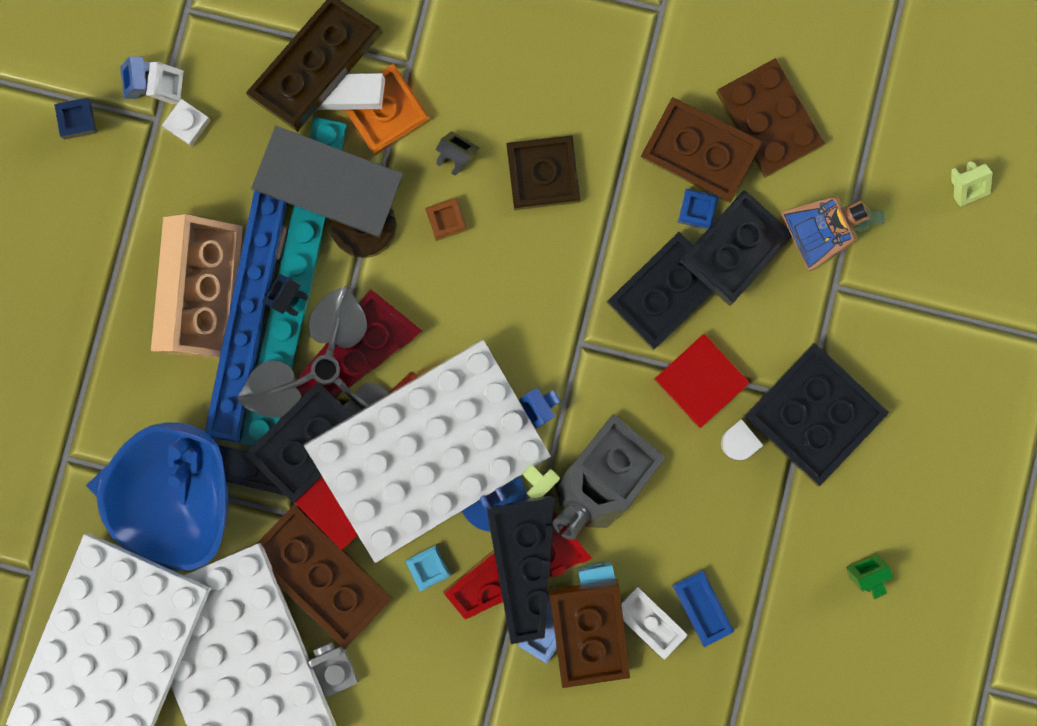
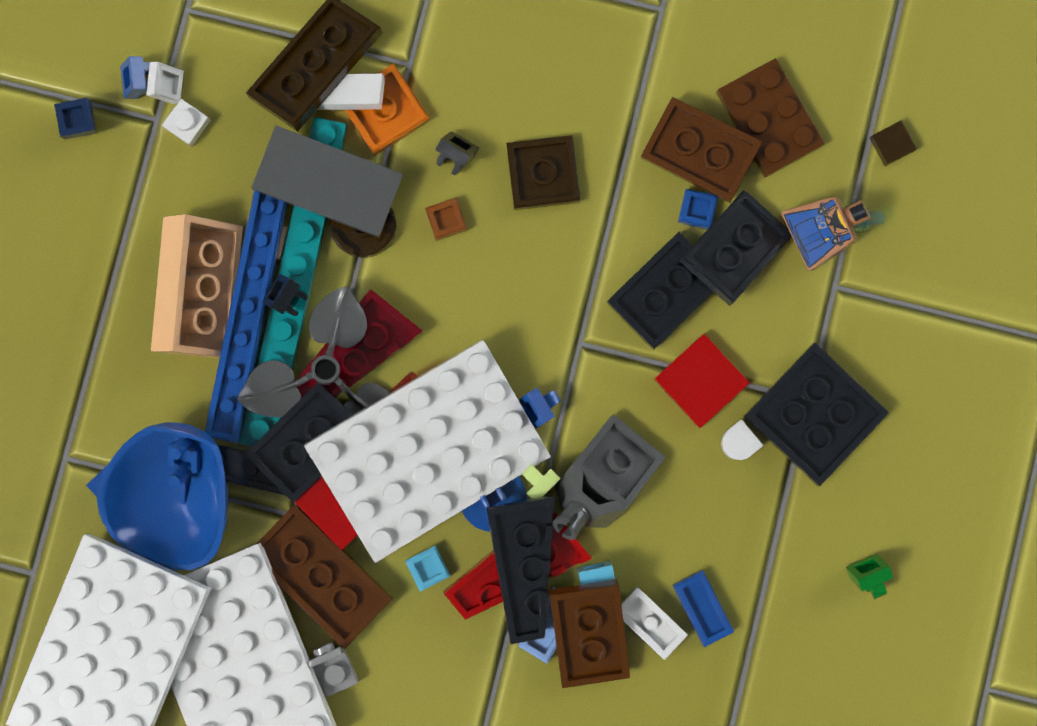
(893, 143): none -> dark brown tile
(971, 184): yellowish green tile -> none

